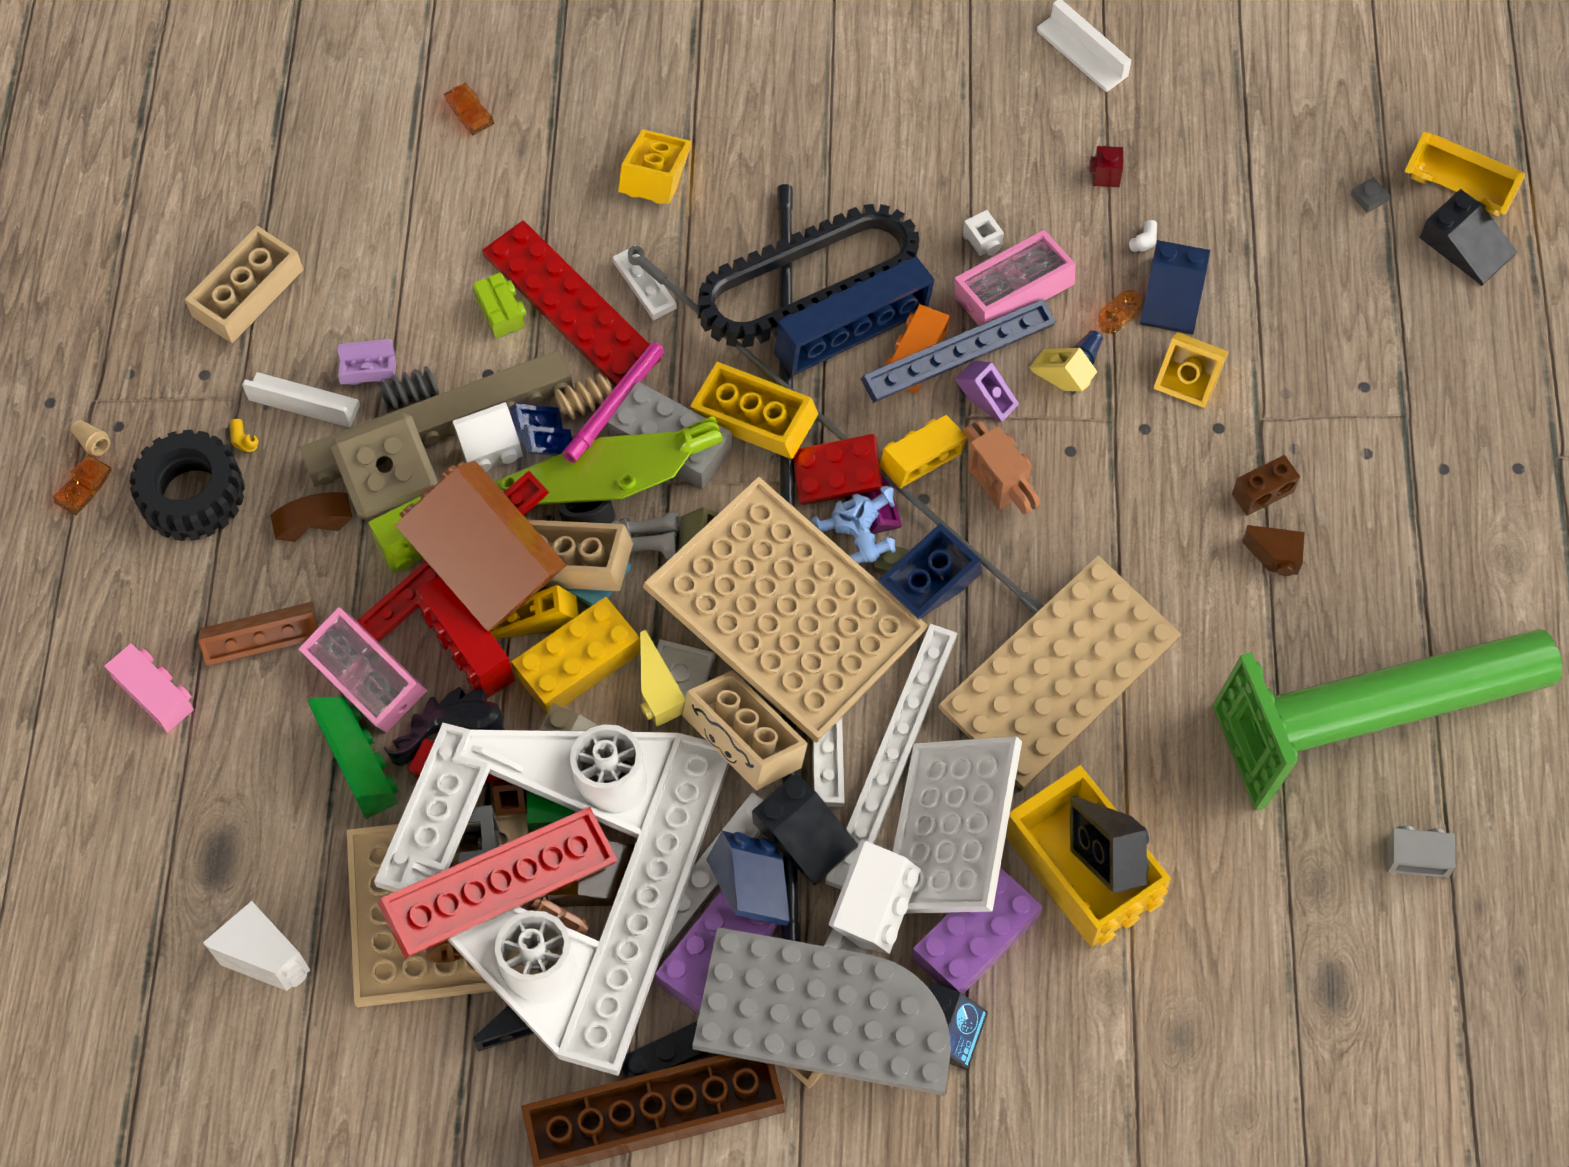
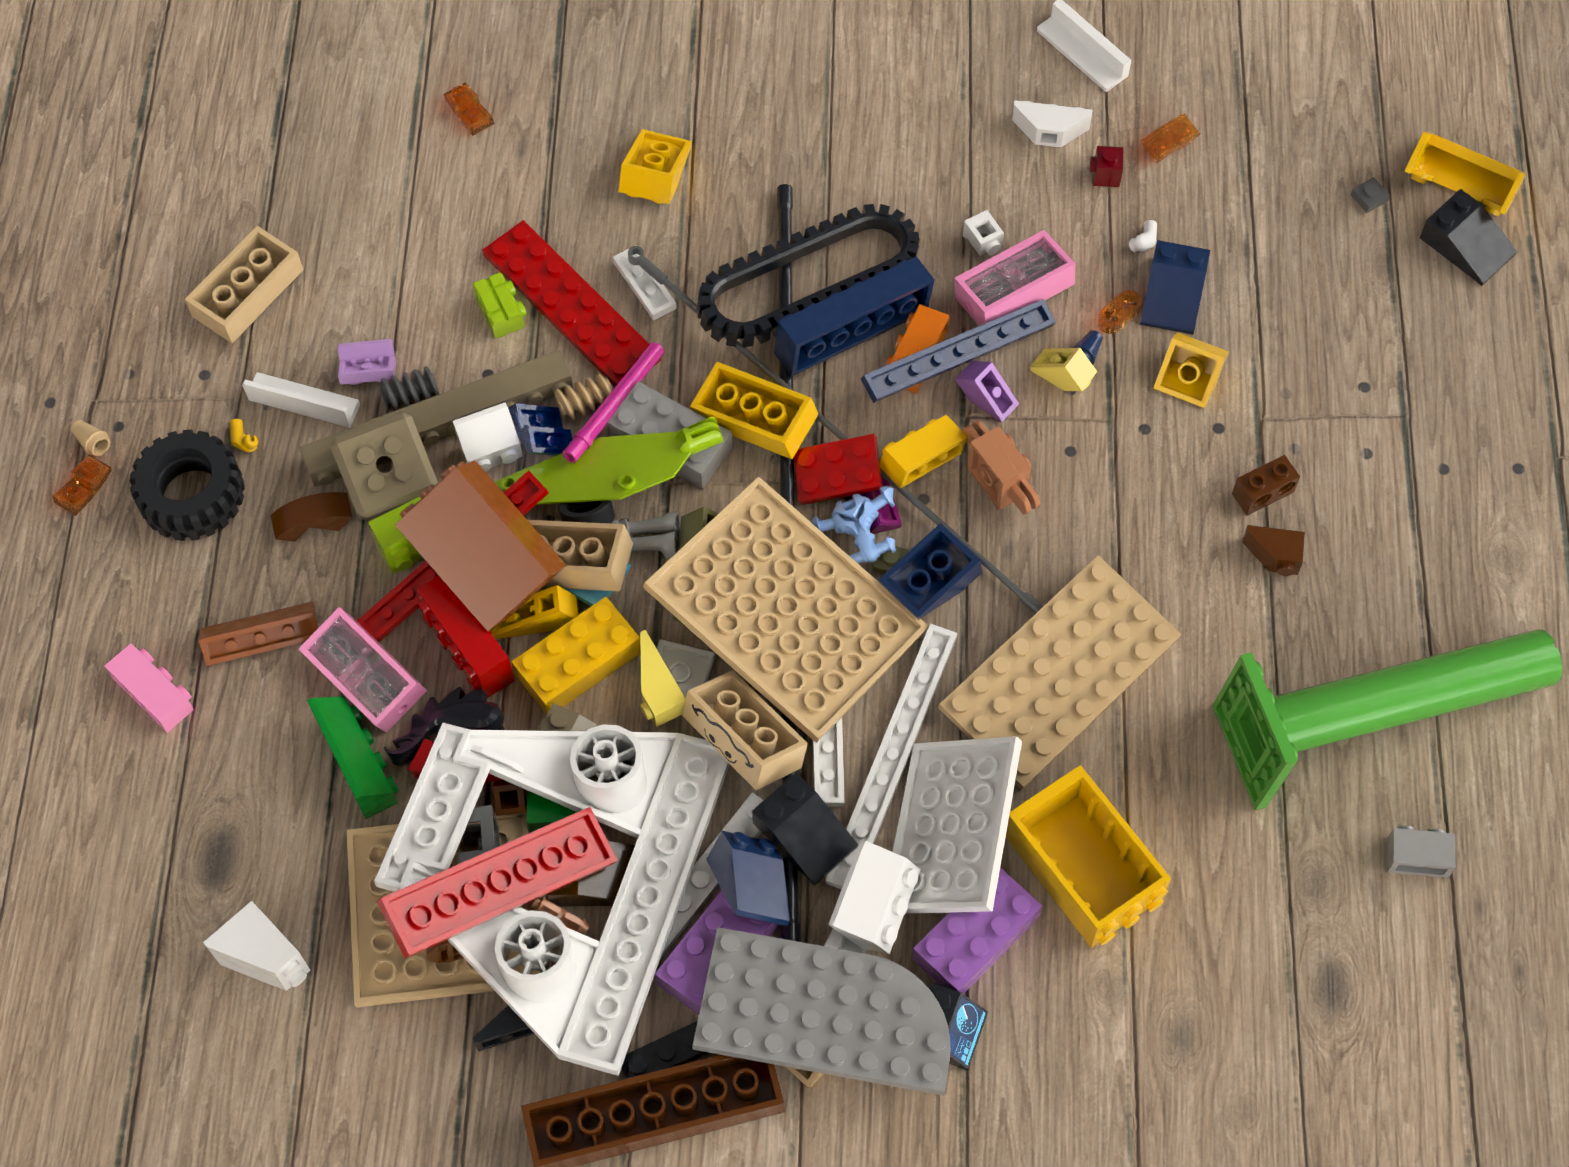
(1051, 123): none -> white slope
(1109, 844): black slope -> none
(1170, 137): none -> clear orange slope

